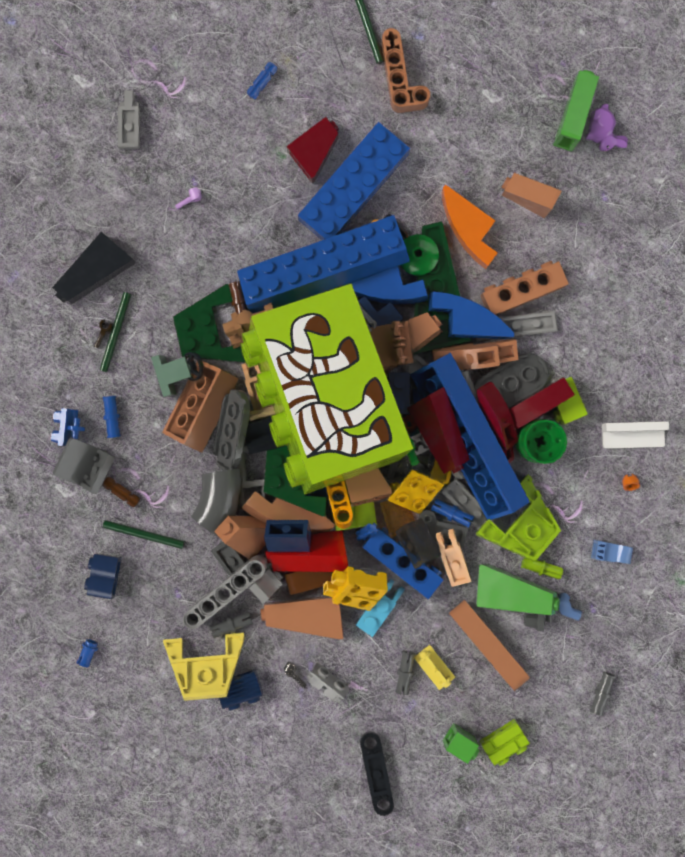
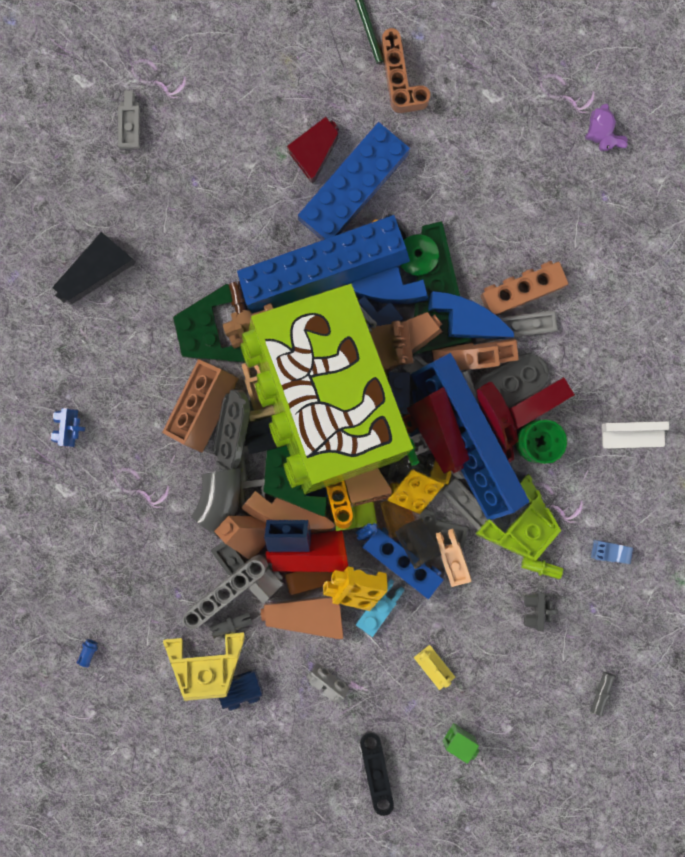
(83, 465): dark grey bracket -> none
(103, 332): dark brown hand -> none
(103, 576): dark blue brick -> none
(111, 416): blue pin -> none
(115, 332): dark green bar -> none
(121, 492): reddish brown axle -> none
(143, 534): dark green piece -> none
(176, 371): sand green piece -> none
(195, 196): lavender hand -> none
(262, 80): blue axle -> none
(290, 670): clear smoke hand -> none
(405, 673): dark grey pin -> none
(452, 513): blue pin -> none
(468, 225): orange slope -> none
(489, 645): nougat beam -> none
(504, 743): lime brick -> none
(509, 592): bright green slope -> none
(530, 194): nougat slope -> none
(566, 609): medium blue arm -> none
(571, 408): lime brick -> none
(576, 110): bright green slope -> none
(630, 483): orange hinge -> none

